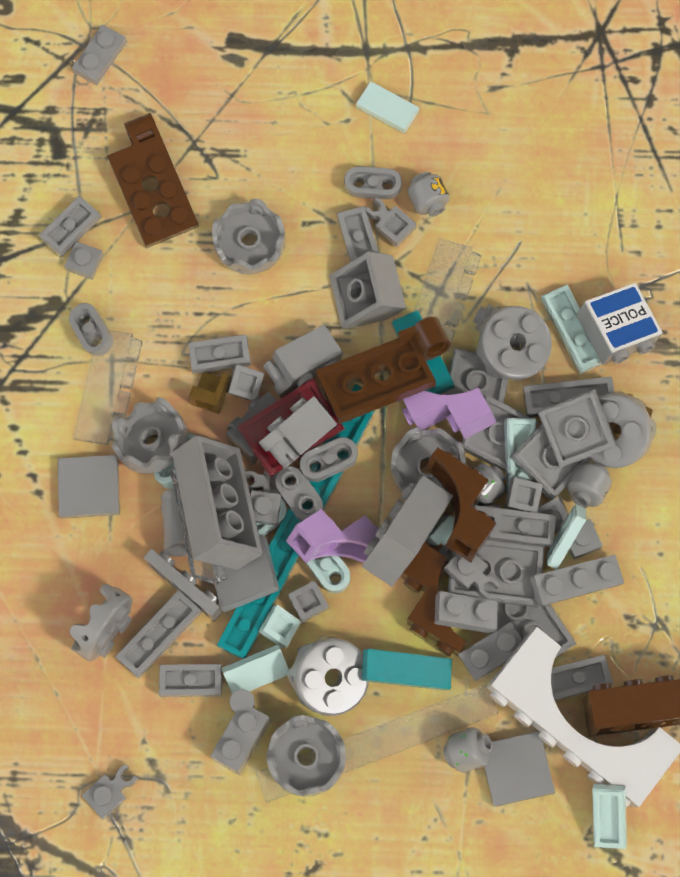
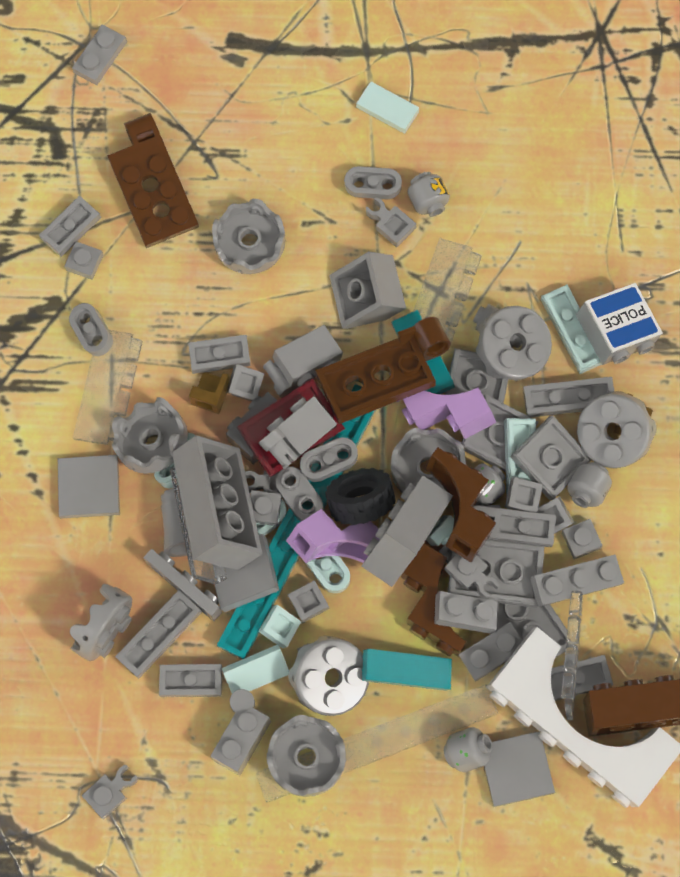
(357, 232): light grey plate -> none
(376, 499): none -> black tyre
(566, 536): light aqua tile -> none
(572, 652): none -> clear windscreen
(577, 428): light grey tile -> none
(609, 816): light aqua tile -> none

